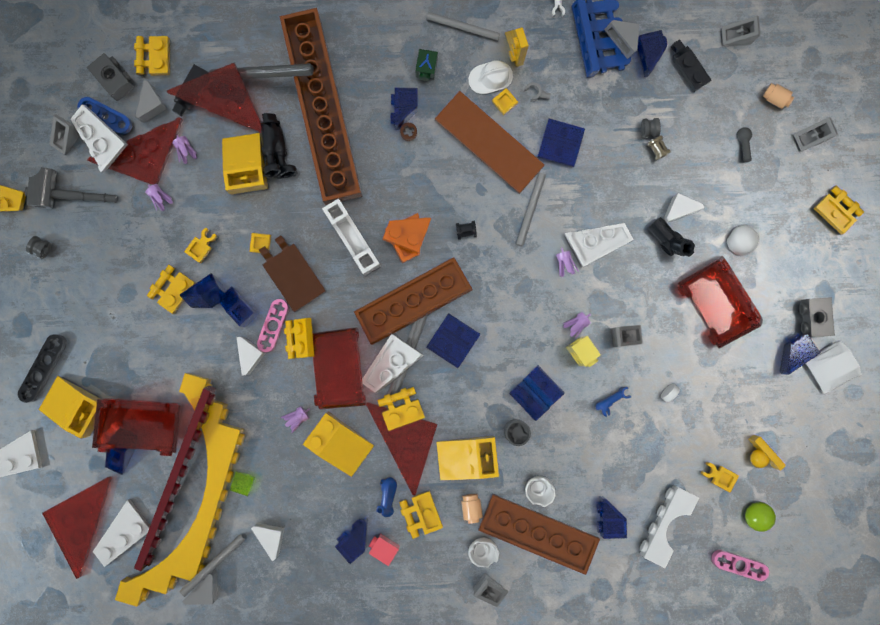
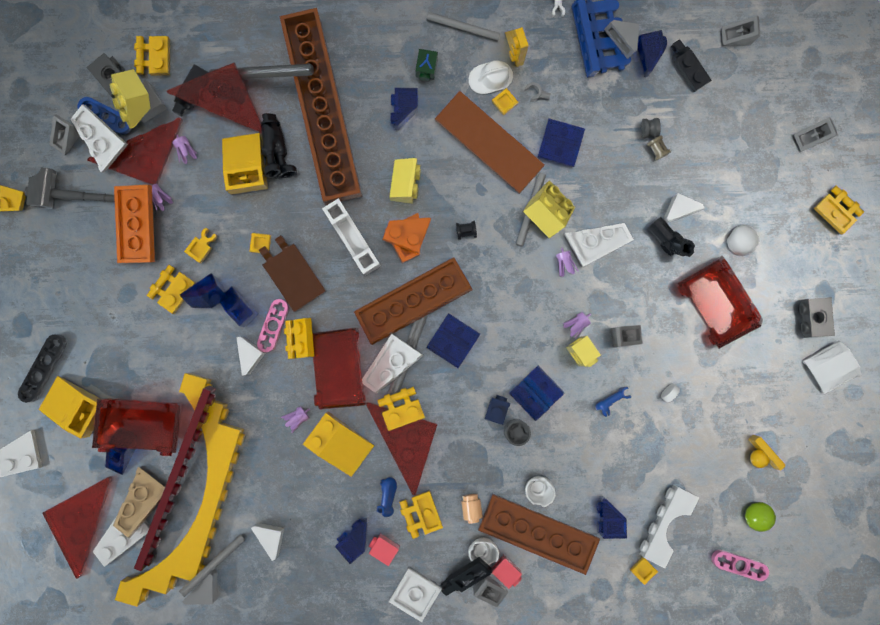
(38, 247): dark grey wheel -> none
(130, 97): none -> light yellow slope
(134, 224): none -> orange plate
(140, 501): none -> tan wing
(242, 483): clear neon green tile -> none
(404, 180): none -> light yellow slope
(406, 137): reddish brown bush -> none
(415, 594): none -> white tile
(466, 576): none -> black hinge
(467, 458): yellow slope -> none
(497, 409): none -> dark blue bracket
(506, 572): none -> coral brick
(549, 209): none -> light yellow slope
(643, 570): none -> yellow tile
(722, 477): yellow plate -> none
(744, 136): dark grey bar -> none
(778, 96): light nougat brick -> none
(797, 352): clear blue slope -> none

